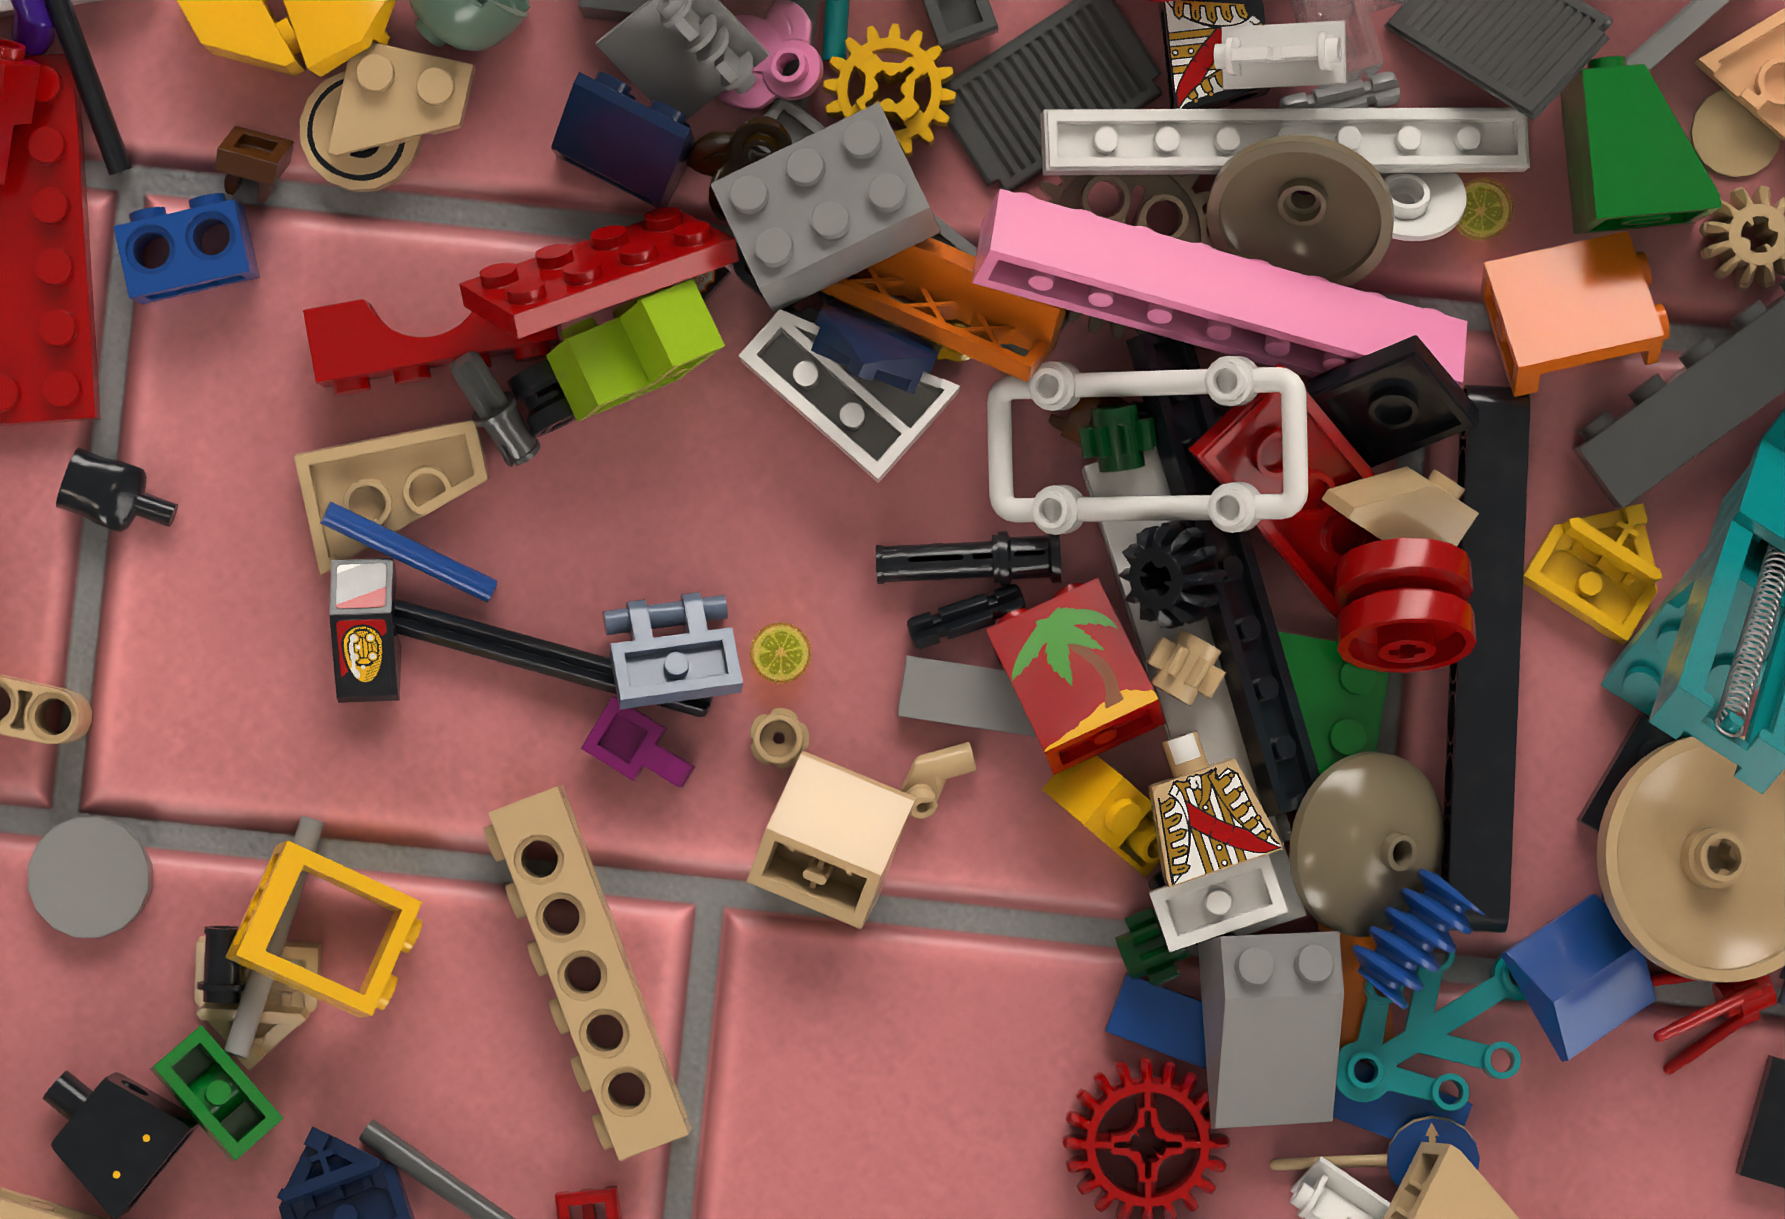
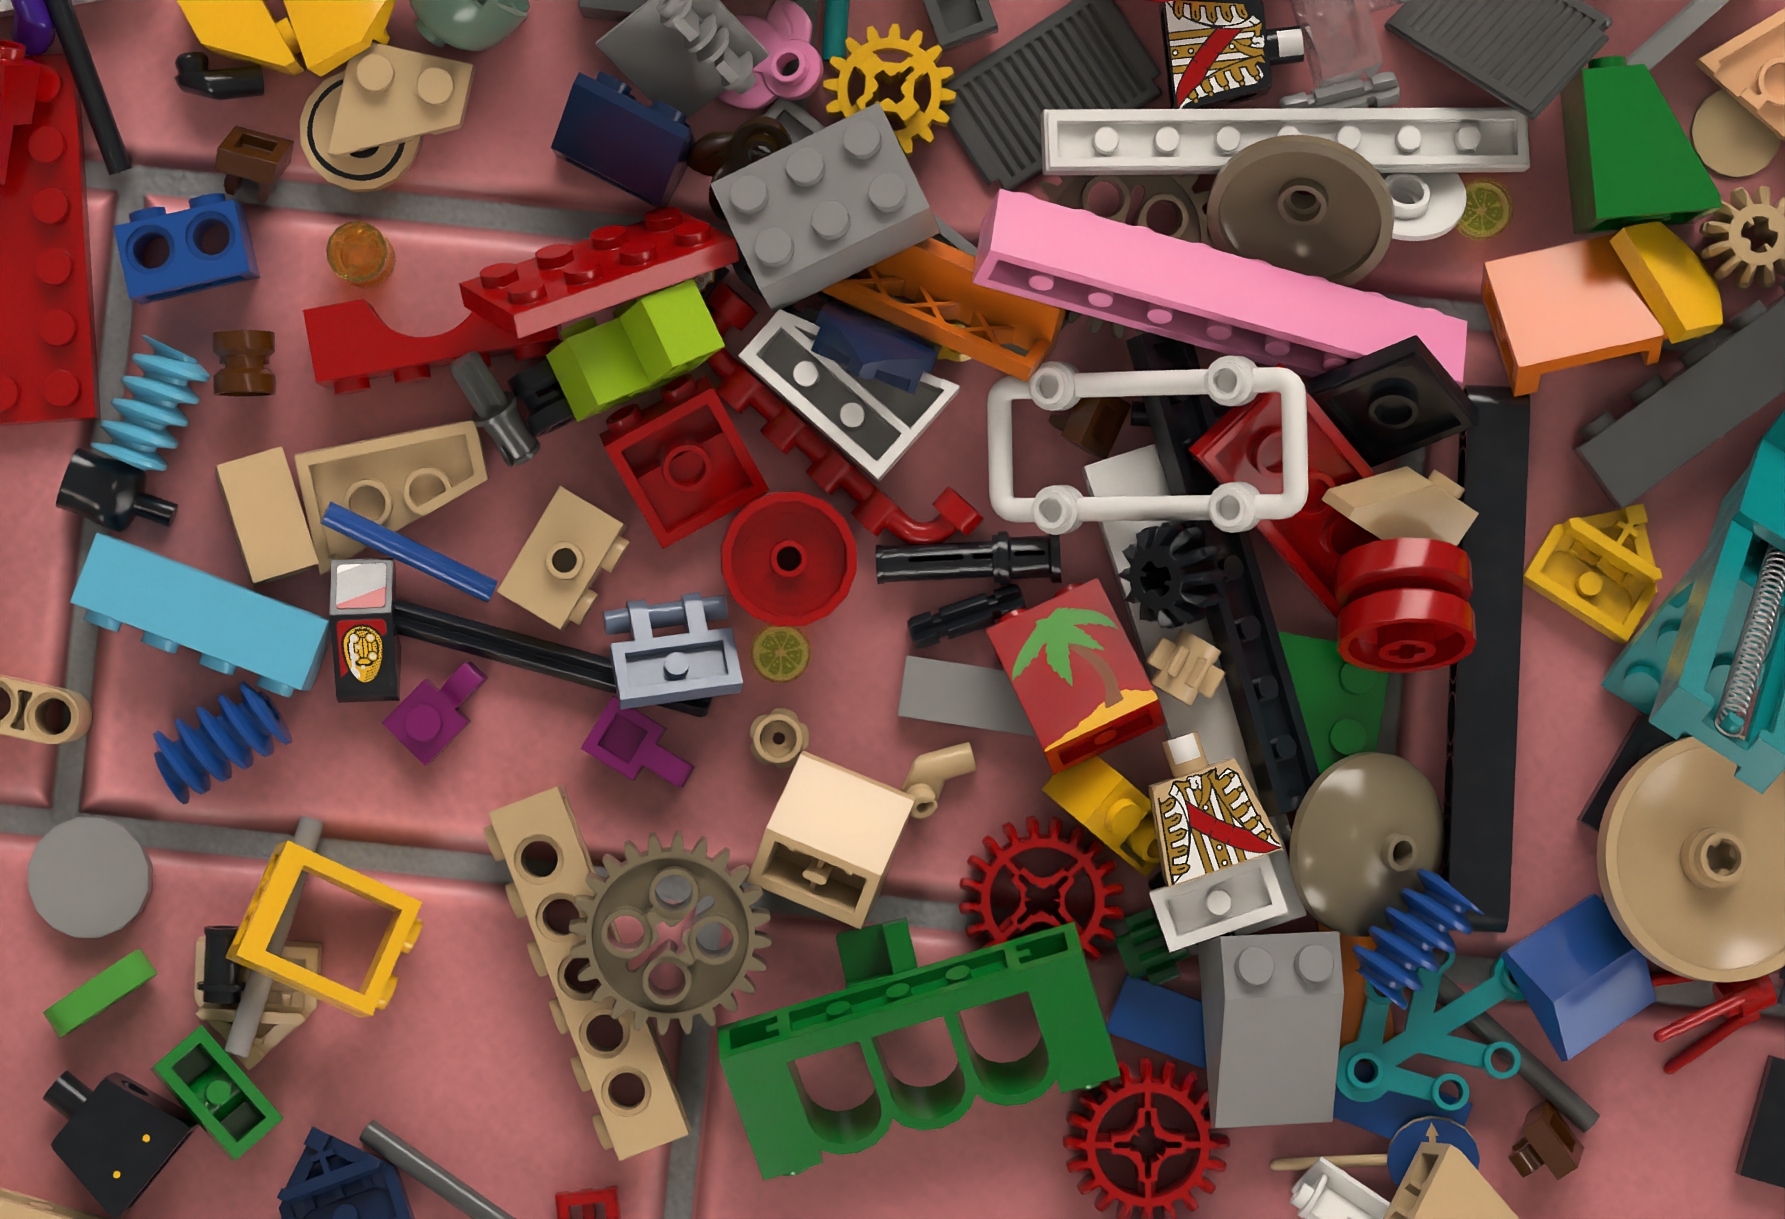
(100, 993): none -> bright green beam
(152, 407): none -> medium azure piece
(203, 613): none -> medium azure brick
(219, 741): none -> blue piece
(220, 83): none -> black arm
(244, 360): none -> reddish brown wheel
(266, 516): none -> tan hinge
(350, 249): none -> clear yellow wheel
(431, 716): none -> magenta plate
(564, 560): none -> tan brick
(682, 459): none -> red plate
(708, 973): none -> dark tan gear
(792, 1130): none -> green fence
(822, 544): none -> red wheel
(829, 466): none -> red bar
(876, 951): none -> green panel
(1079, 862): none -> red gear
(1118, 437): dark green gear -> none
(1282, 55): white hinge -> none
(1531, 1068): none -> dark grey bar
(1546, 1142): none -> reddish brown tile
(1670, 280): none -> yellow slope

